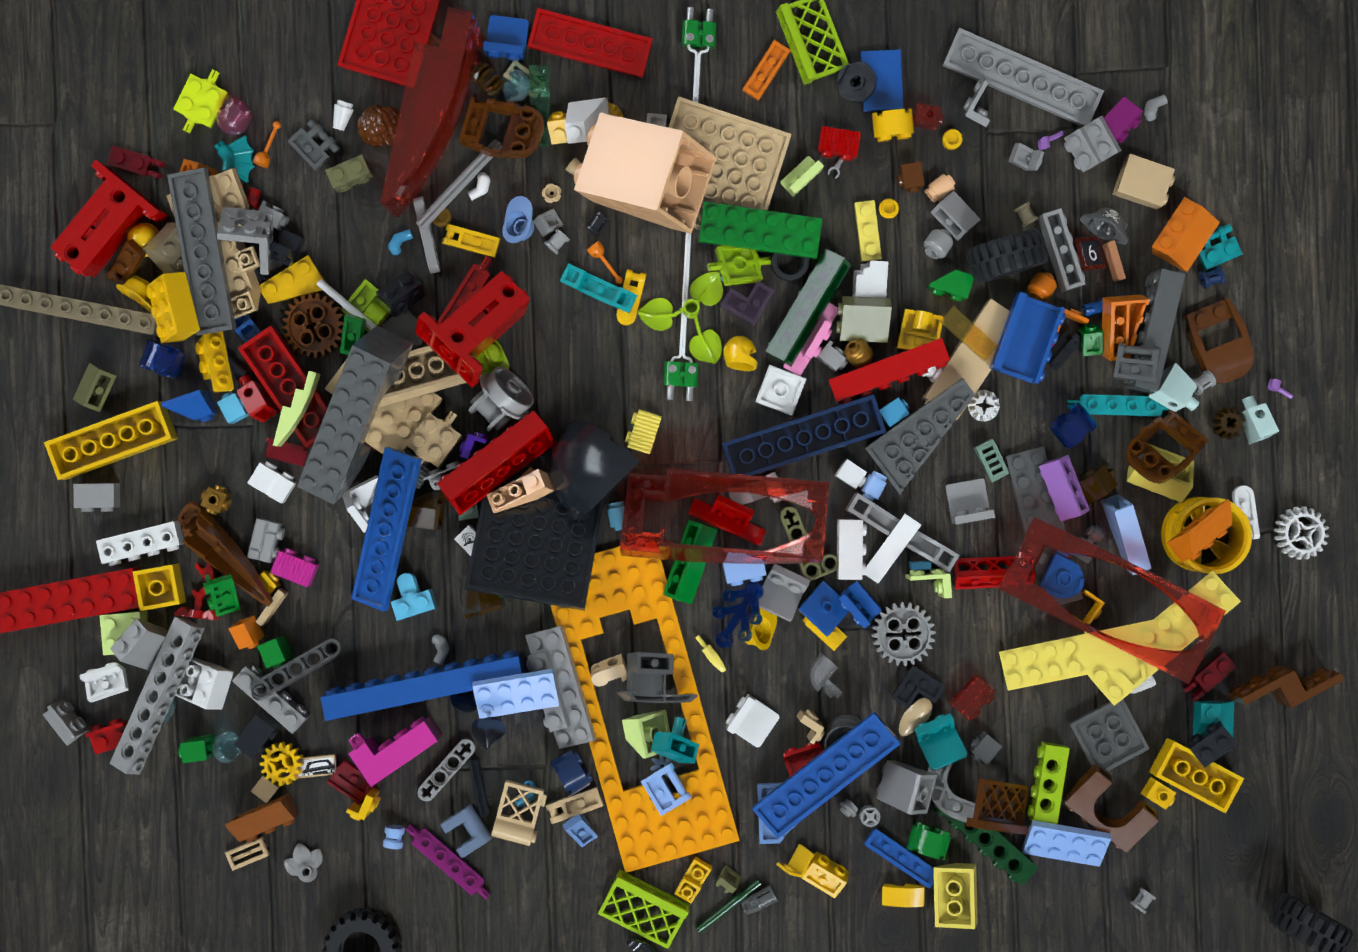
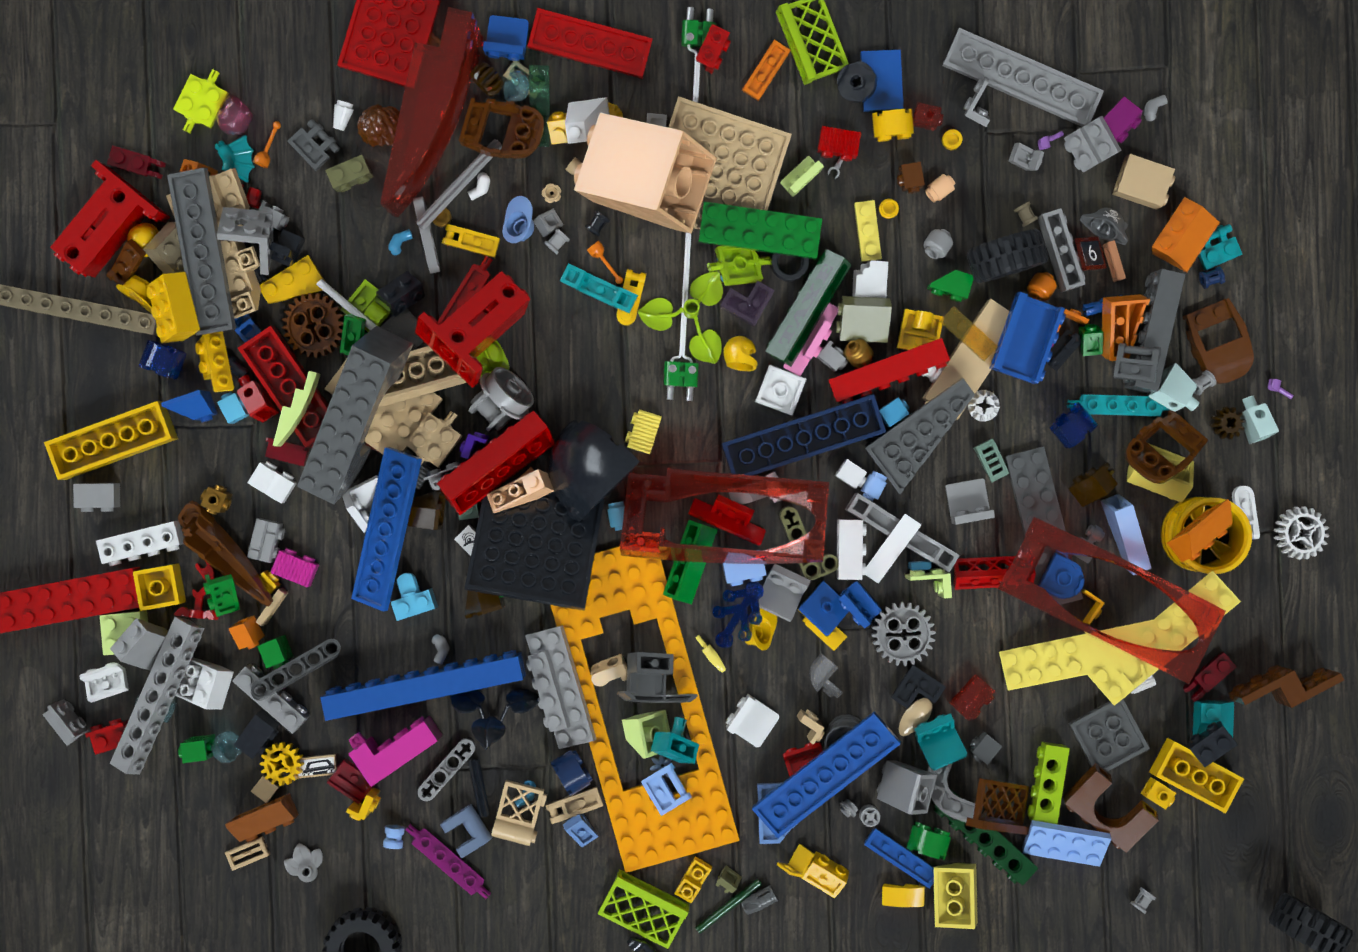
(94, 387): olive brick -> none
(515, 693): light blue plate -> none
(712, 48): none -> red bracket
(955, 215): light grey brick -> none
(1064, 488): medium lavender brick -> none

